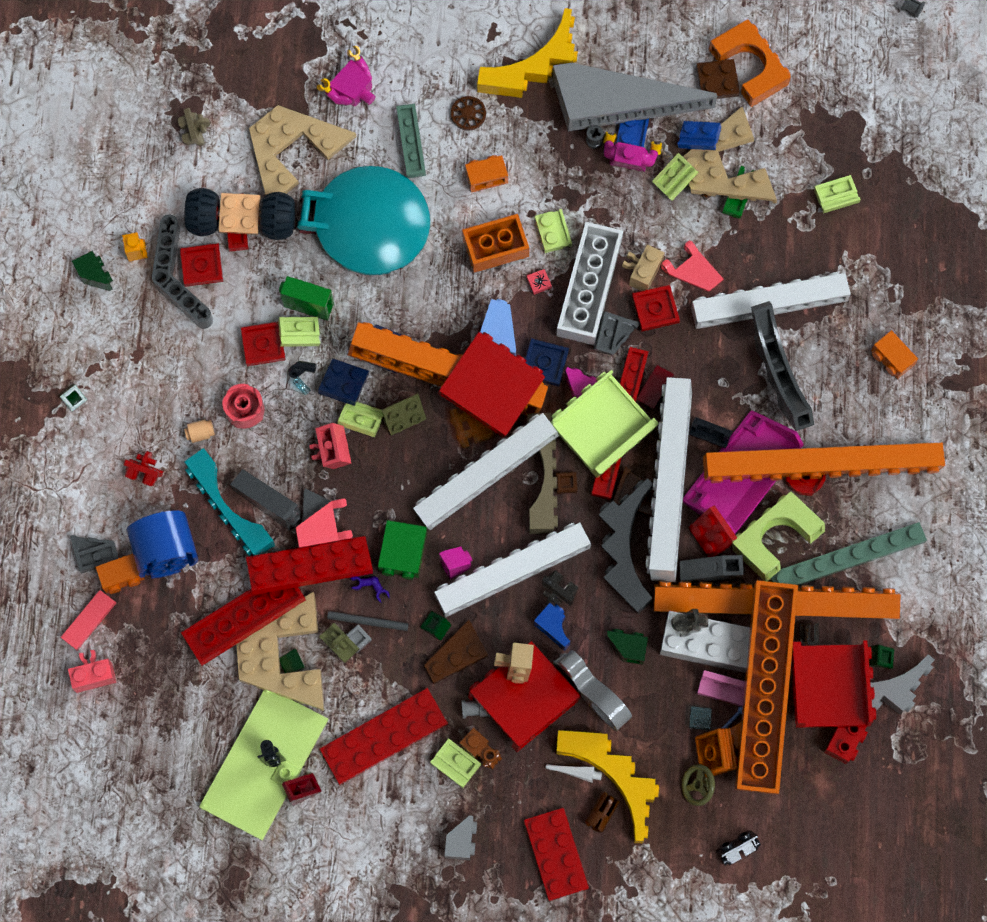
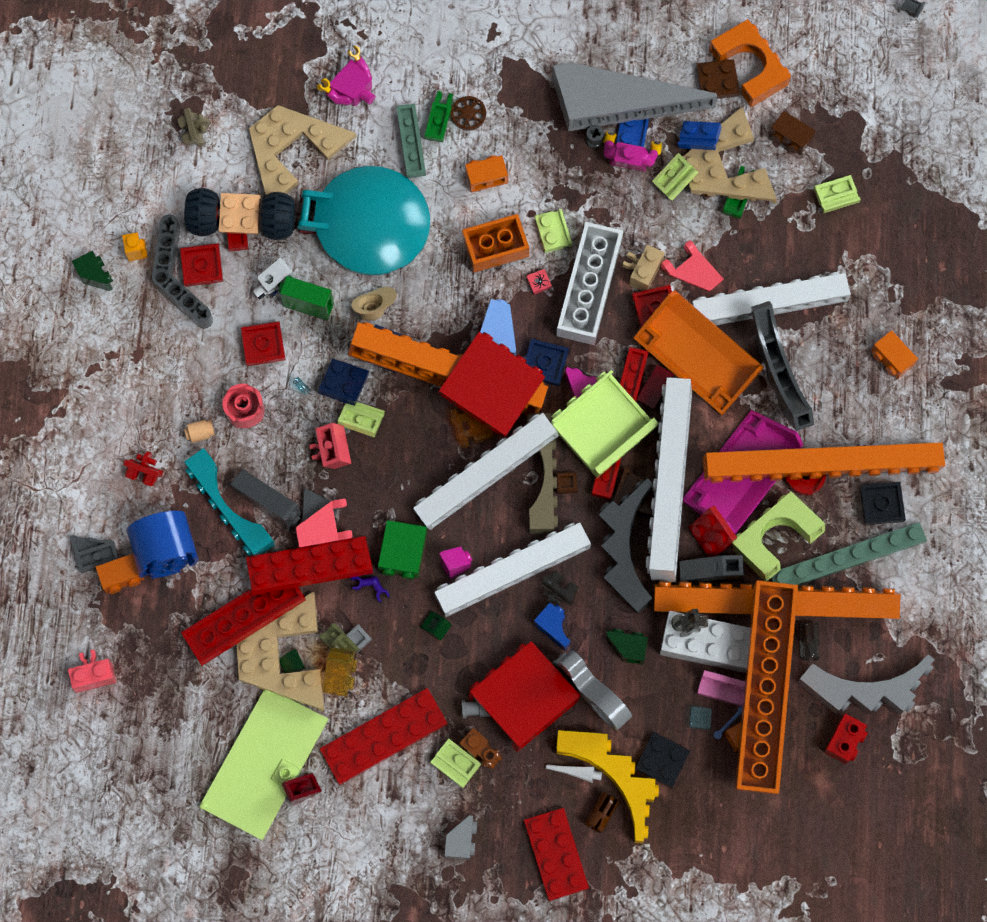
(72, 397): slope -> none
(88, 620): coral tile -> none
(270, 754): black hinge -> none
(272, 278): none -> white torso
(299, 331): yellowish green plate -> none
(300, 367): black arm -> none
(339, 672): none -> clear yellow brick
(368, 621): dark grey bar -> none
(373, 304): none -> tan piece
(404, 414): olive hinge -> none
(439, 118): none -> green hinge
(457, 654): reddish brown wing -> none
(514, 78): yellow arch -> none
(518, 662): tan brick -> none
(613, 332): dark grey wing -> none
(662, 760): none -> black plate
(698, 351): none -> orange slope
(703, 784): olive piece -> none
(710, 432): black hinge -> none
(717, 751): orange brick -> none
(729, 851): black hinge -> none
(792, 133): none -> reddish brown brick
(832, 685): red panel -> none
(882, 503): none -> black plate
(882, 657): dark green slope -> none

